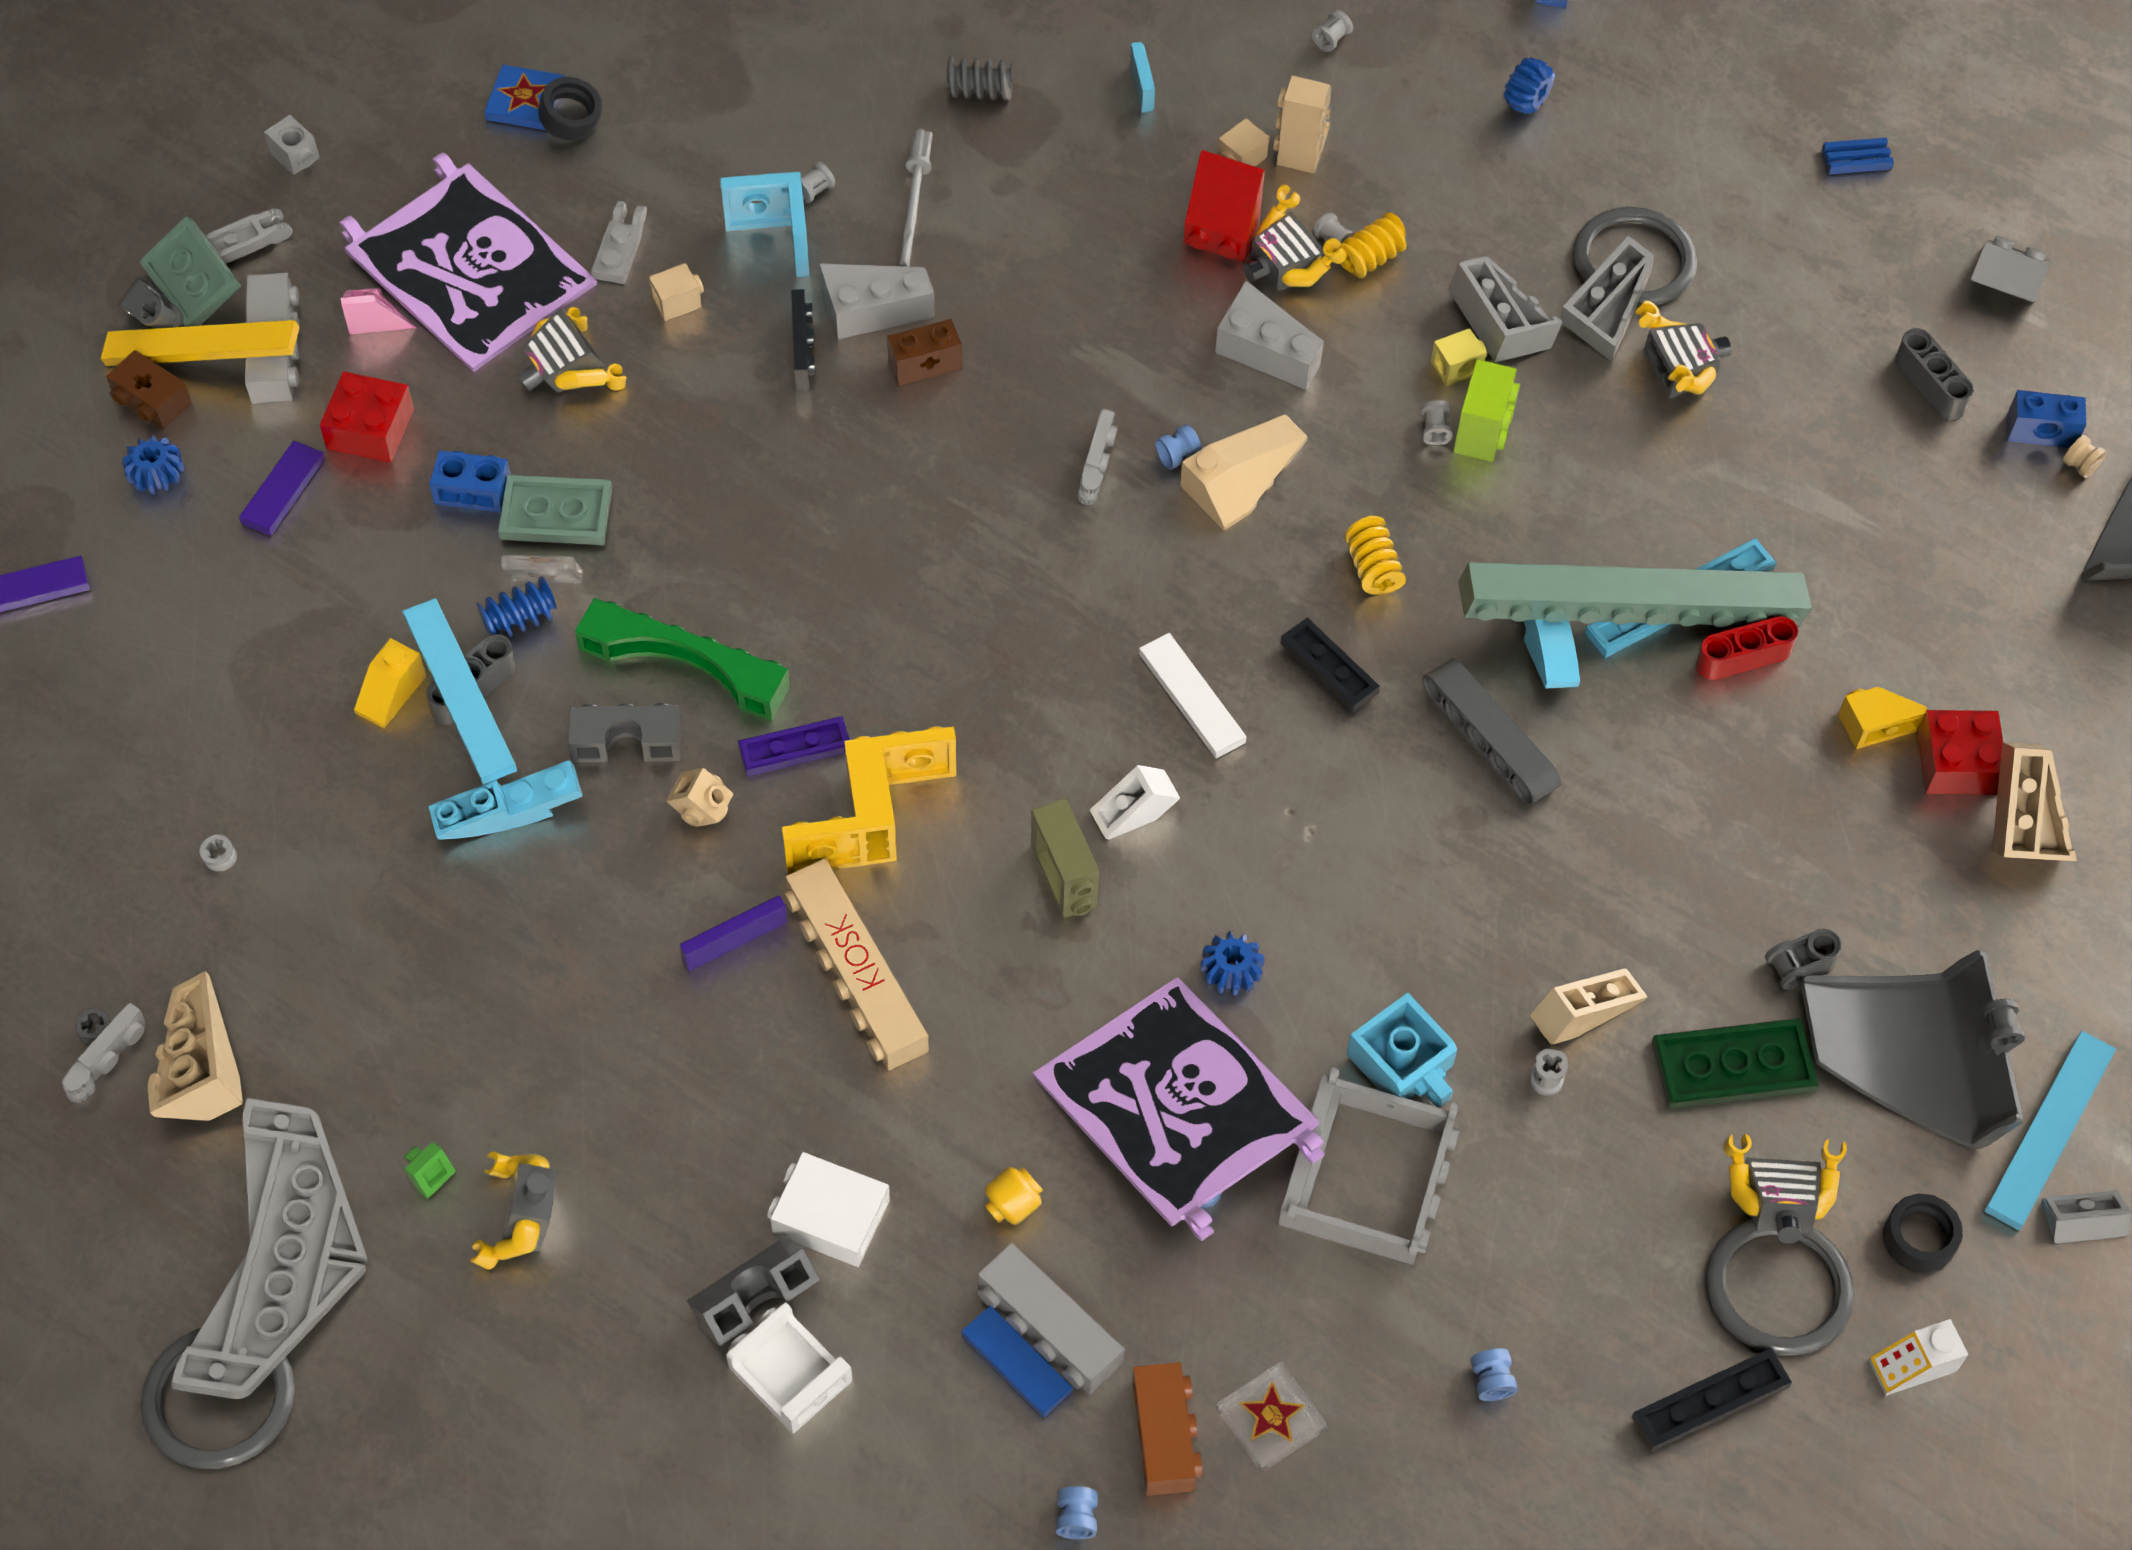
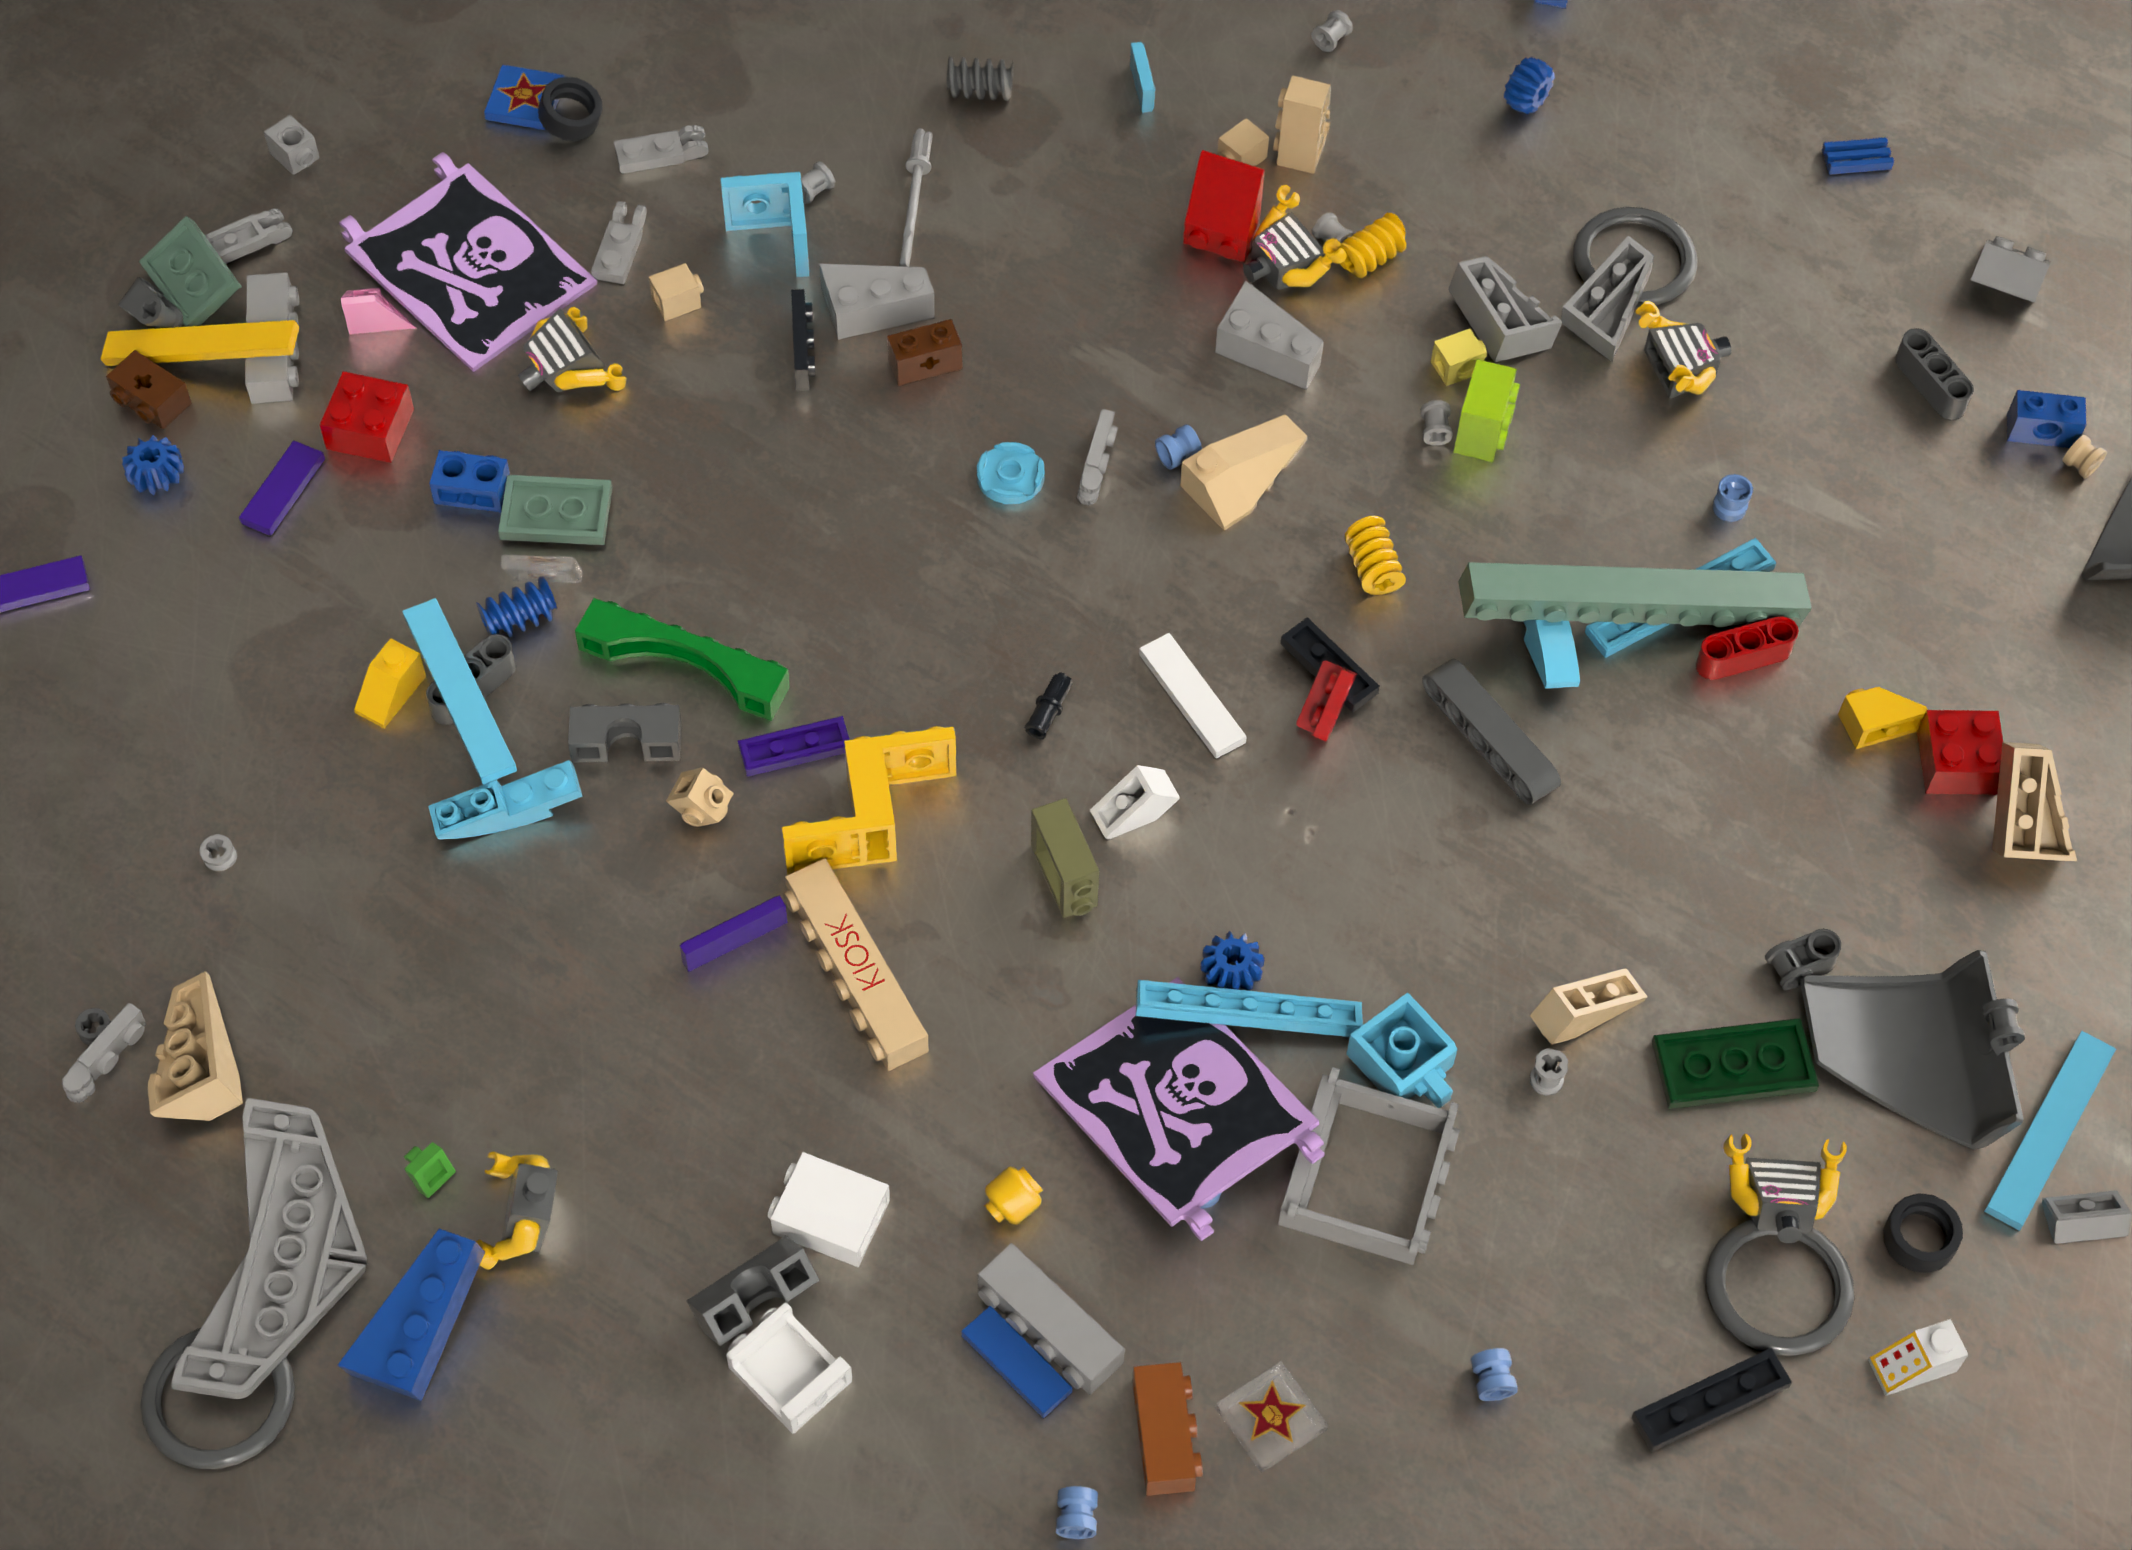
(416, 1319): none -> blue wedge
(661, 149): none -> light grey hinge
(1010, 473): none -> medium azure tile
(1048, 706): none -> black axle
(1247, 1008): none -> medium azure tile
(1326, 700): none -> red bracket
(1732, 497): none -> medium blue wheel

